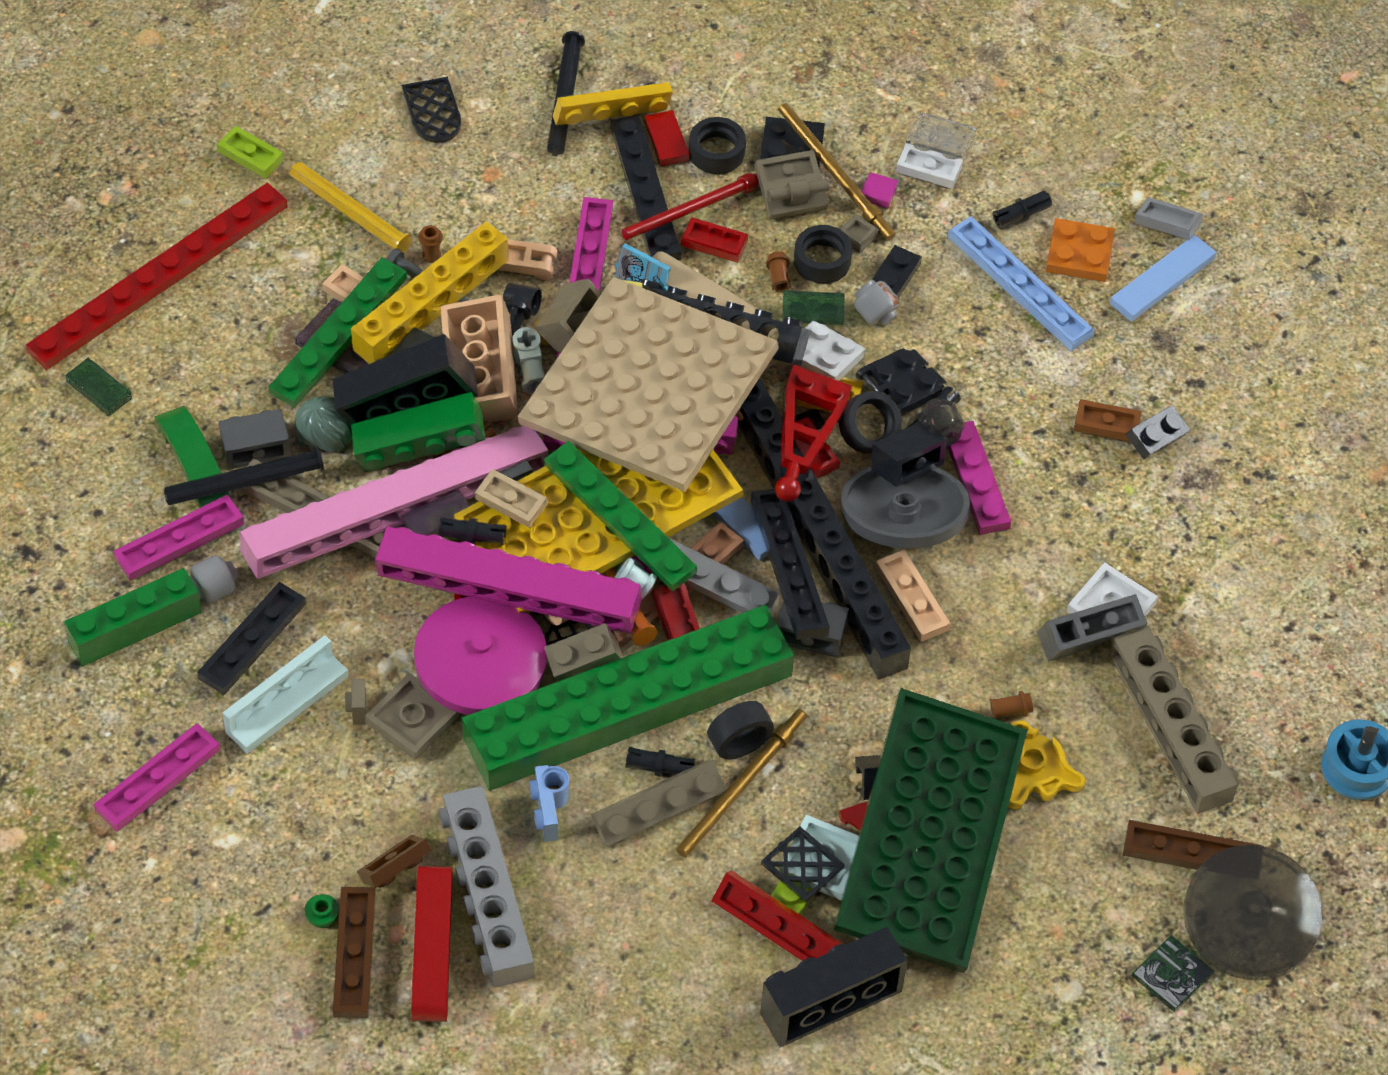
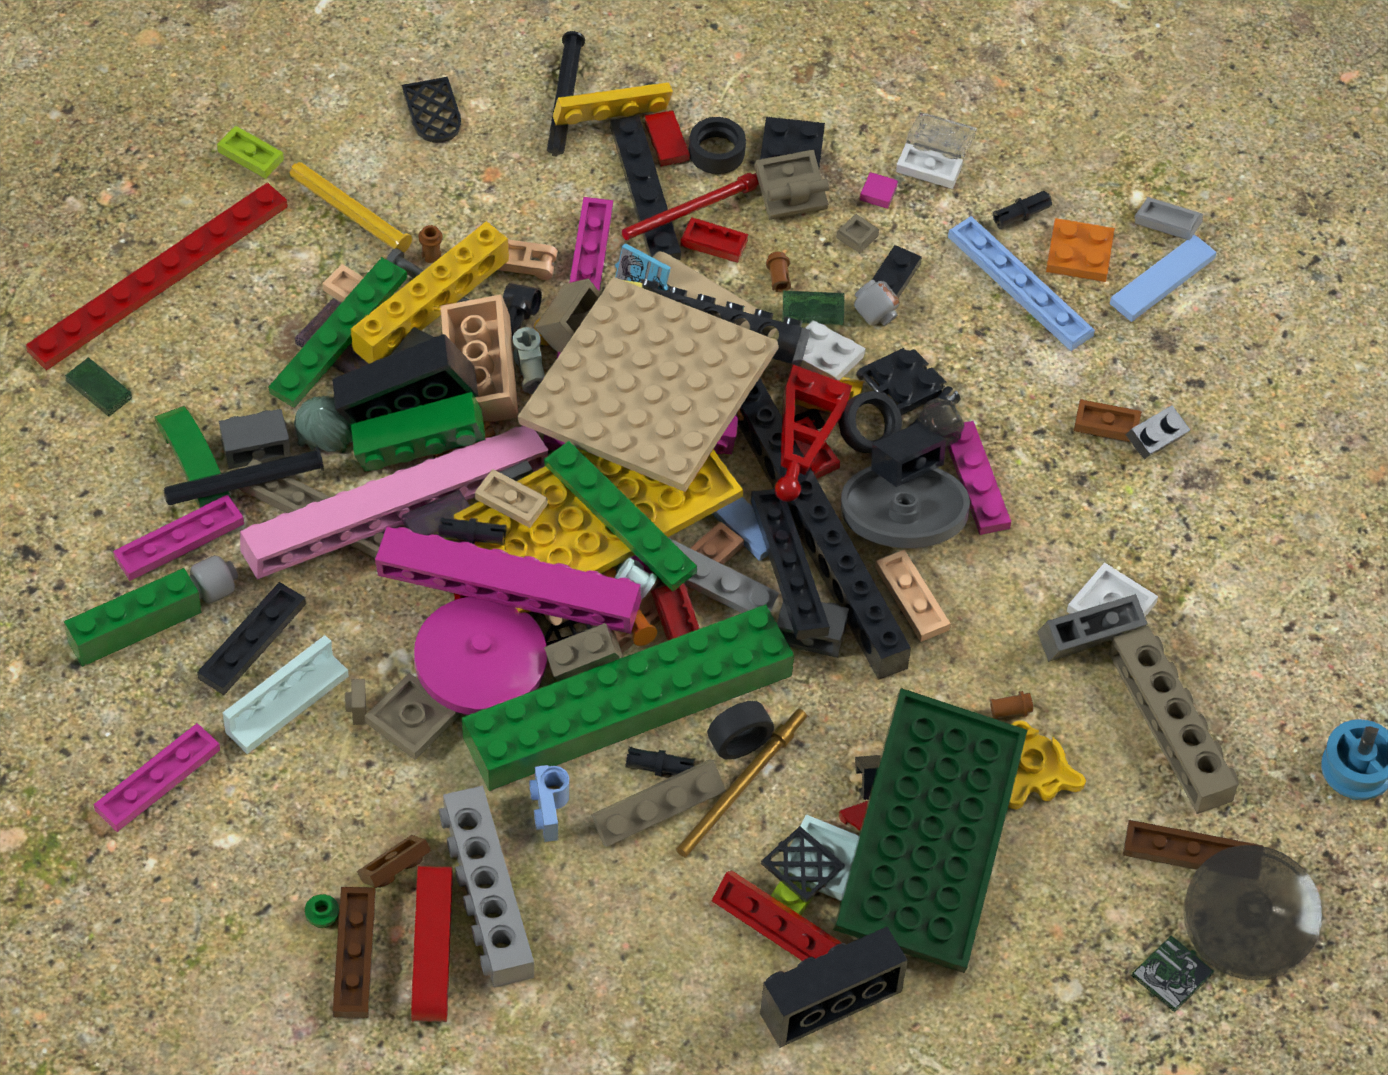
(822, 272): black tyre -> none
(870, 212): pearl gold bar -> none

